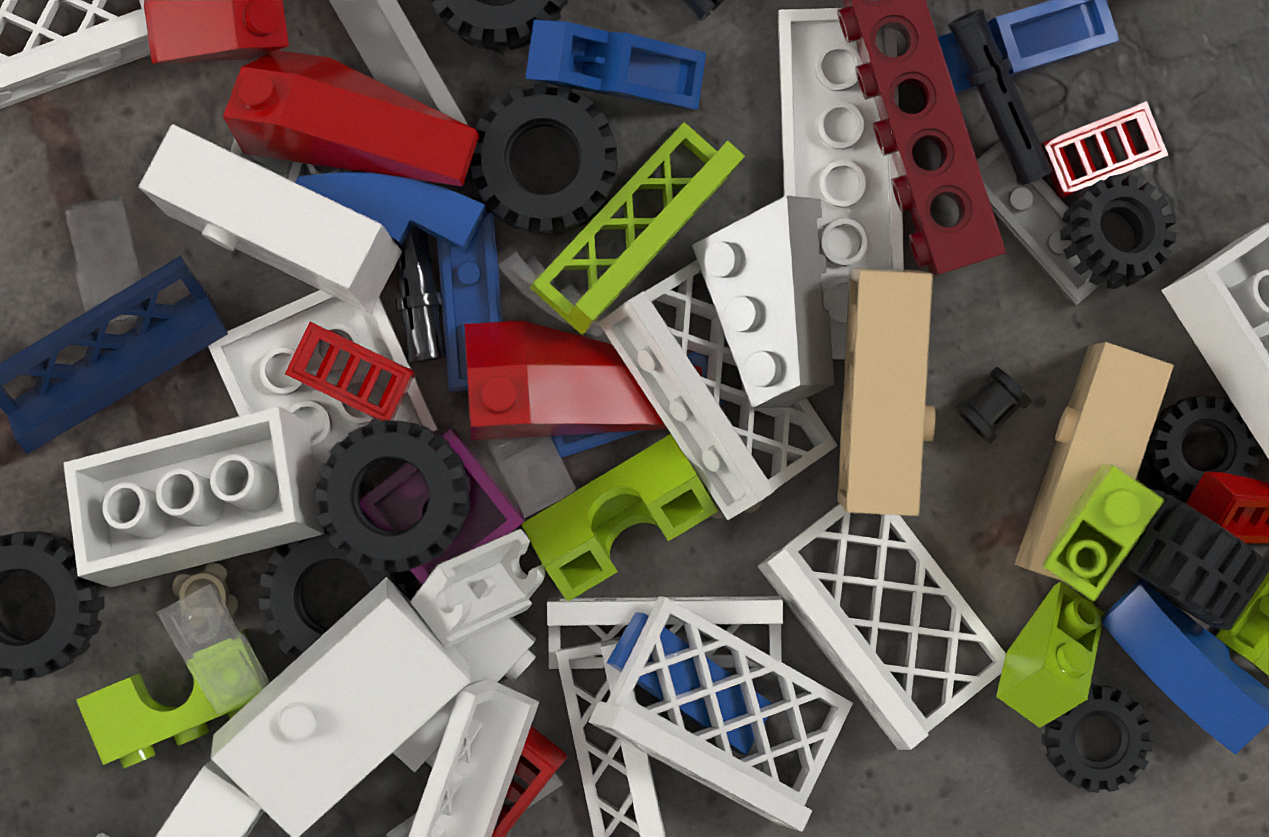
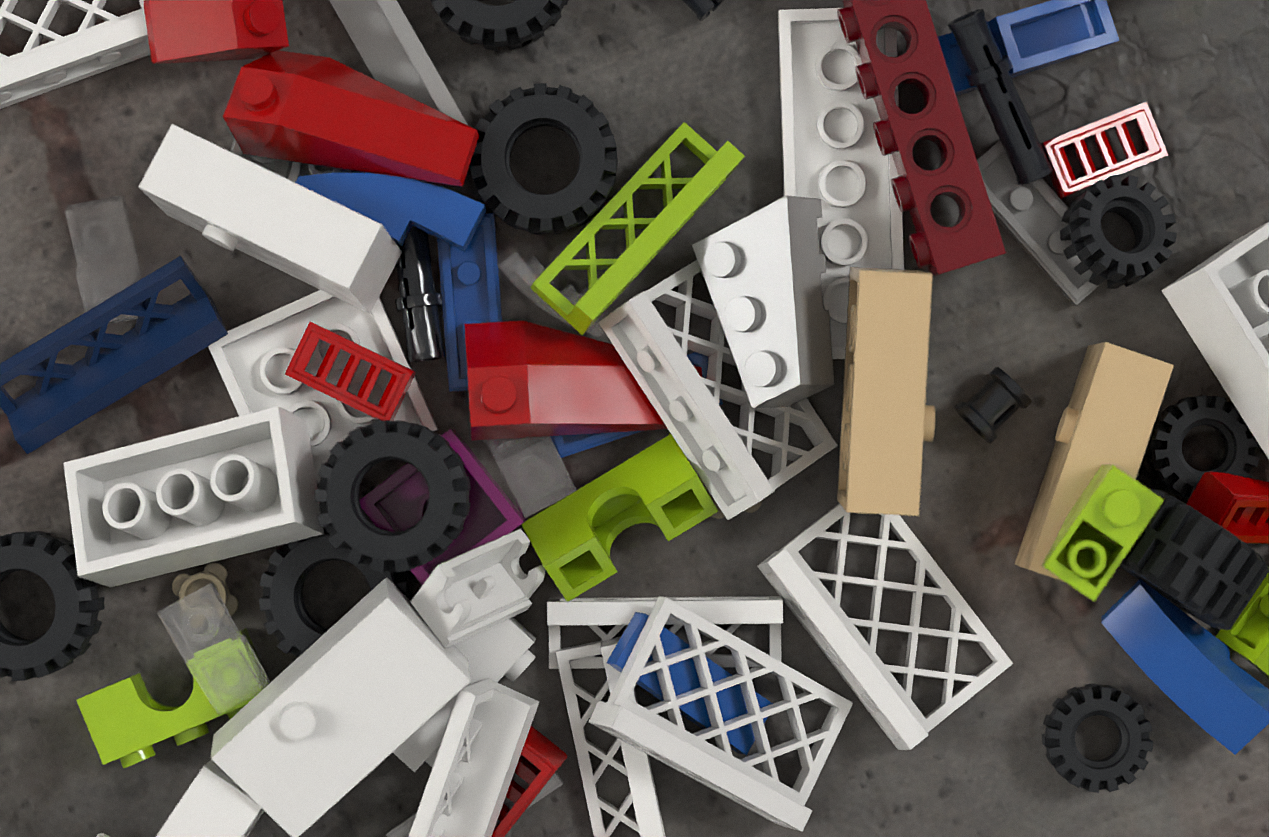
(615, 64): blue slope -> none
(1052, 657): lime slope -> none

